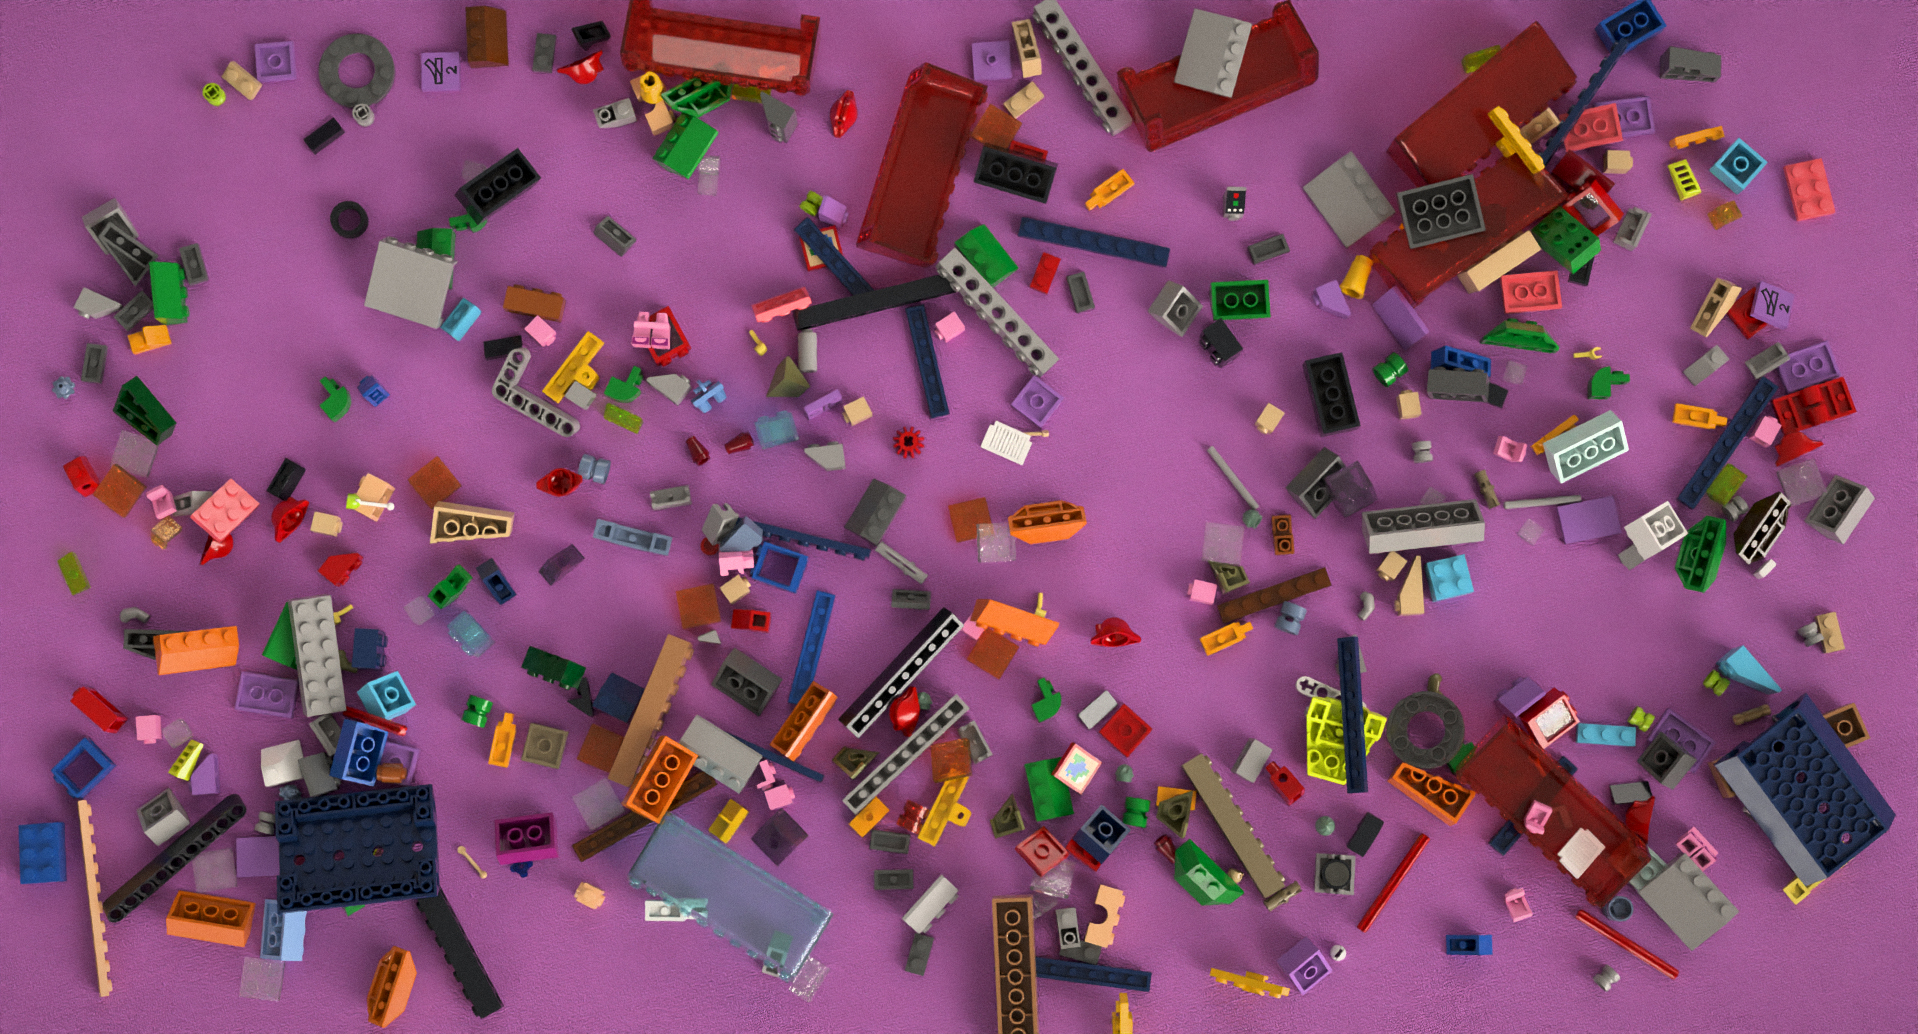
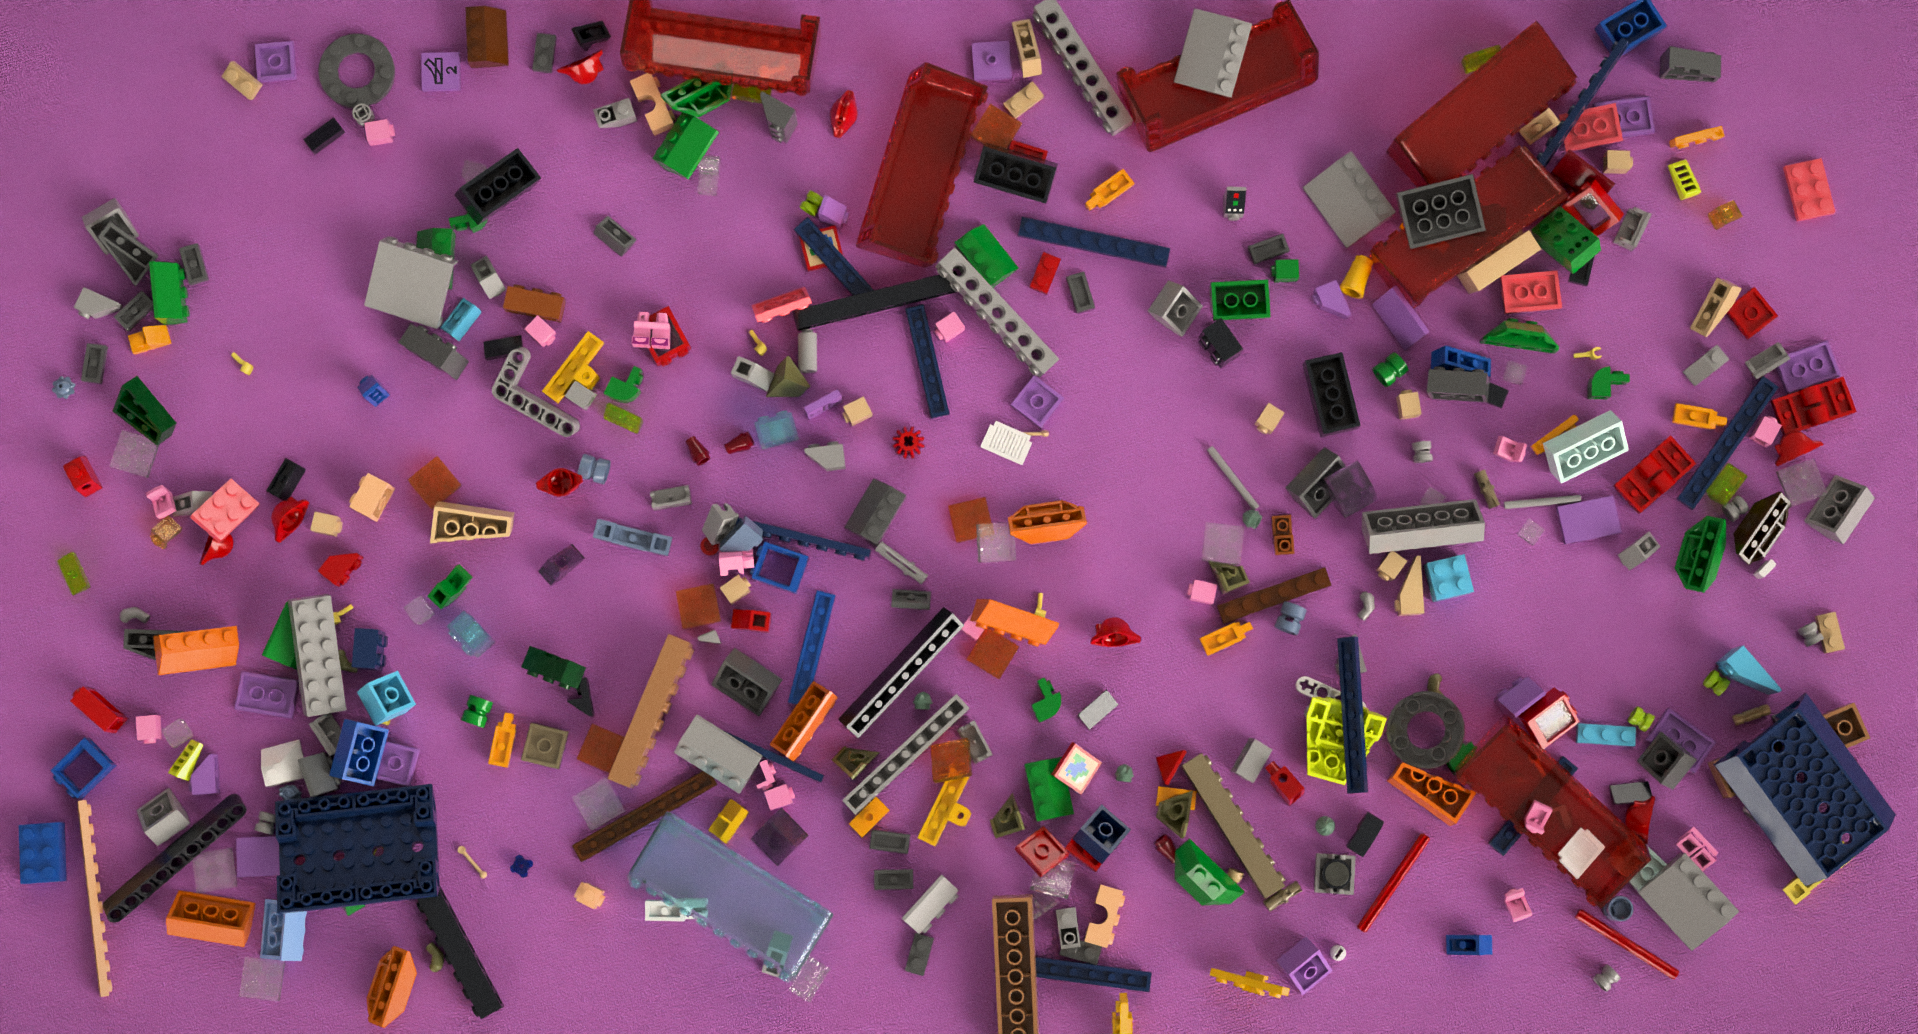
(119, 490): clear orange plate -> none
(215, 98): lime wheel -> none
(246, 367): none -> light yellow hand
(338, 209): black tyre -> none
(338, 403): green brick -> none
(354, 502): hinge -> none
(375, 721): red axle -> none
(379, 132): none -> bright pink brick
(391, 772): dark orange brick -> none
(434, 350): none -> dark grey wedge
(437, 957): none -> olive arm
(488, 277): none -> light grey slope
(496, 581): dark blue slope -> none
(526, 838): magenta brick -> none
(619, 698): dark blue slope -> none
(652, 93): yellow plant -> none
(659, 779): orange slope -> none
(671, 386): light grey slope -> none
(701, 400): medium blue hips -> none
(752, 373): none -> light grey slope
(905, 712): red hat -> none
(912, 817): clear red wheel -> none
(1125, 730): red tile -> none
(1136, 812): green wheel -> none
(1169, 764): none -> red slope
(1285, 270): none -> green brick
(1513, 141): yellow plate -> none
(1654, 474): none -> red plate
(1655, 530): white brick -> none
(1738, 166): medium azure brick -> none
(1772, 305): medium lavender tile -> none

